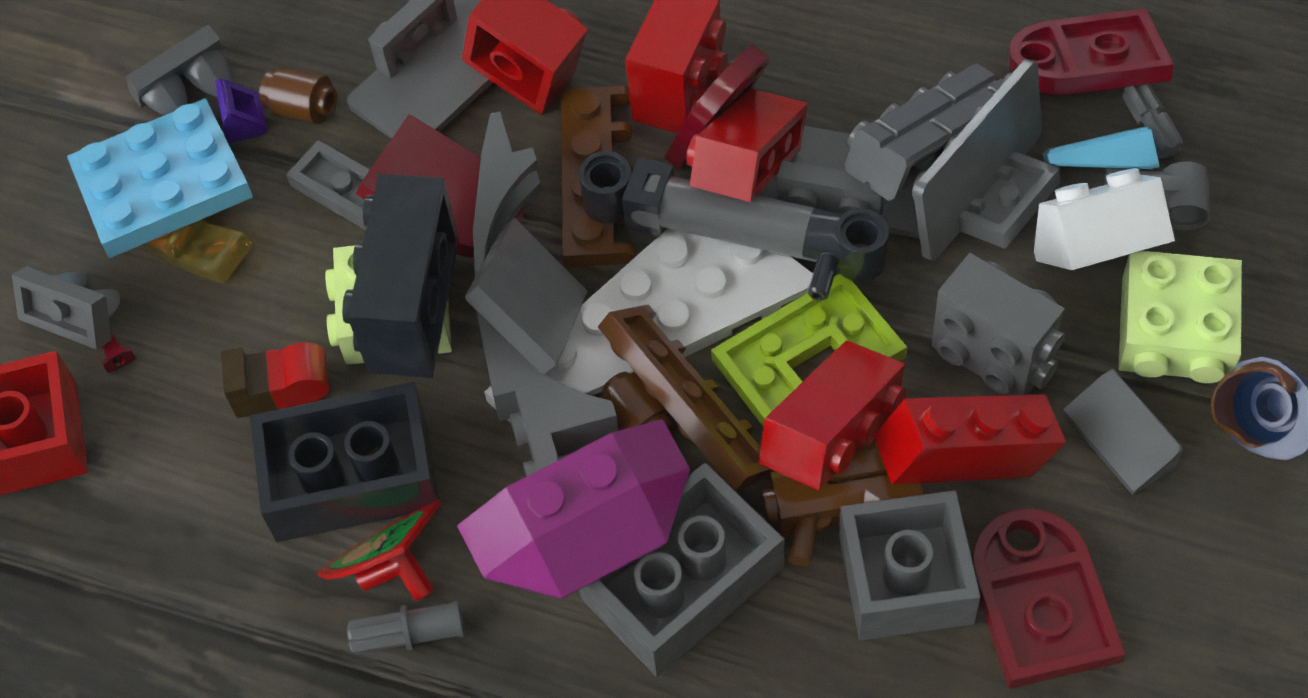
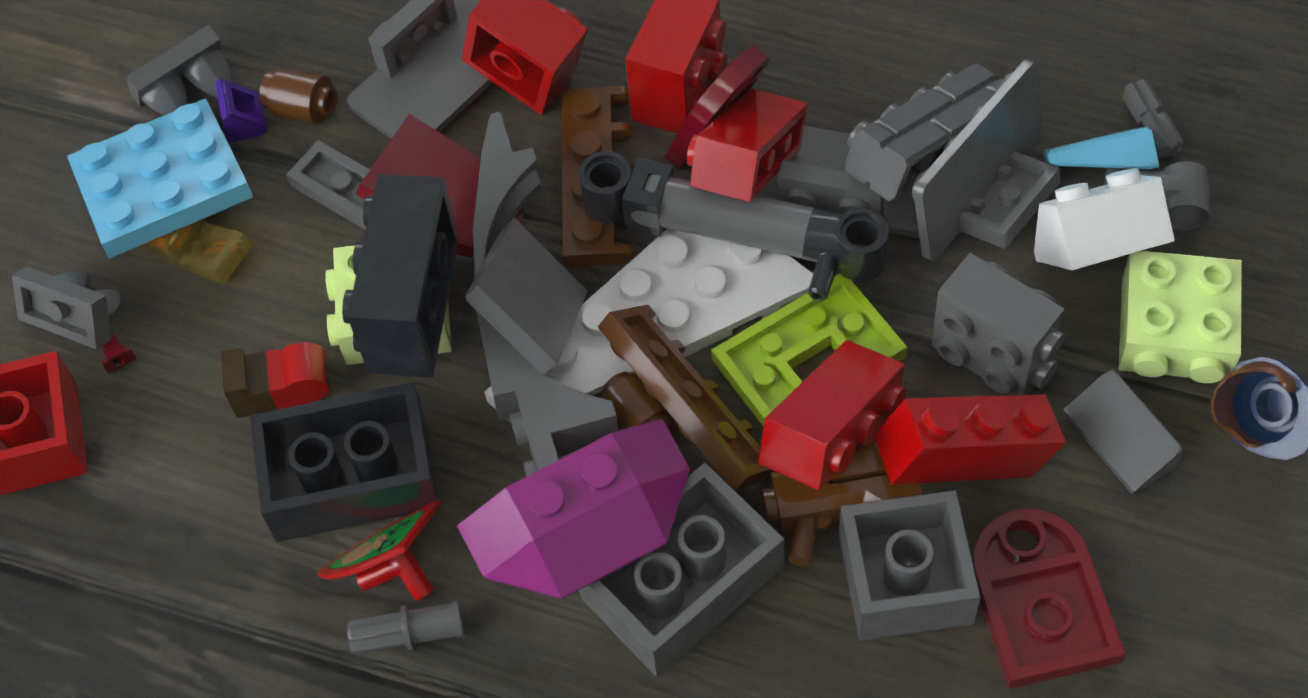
(1093, 52): dark red tile -> none

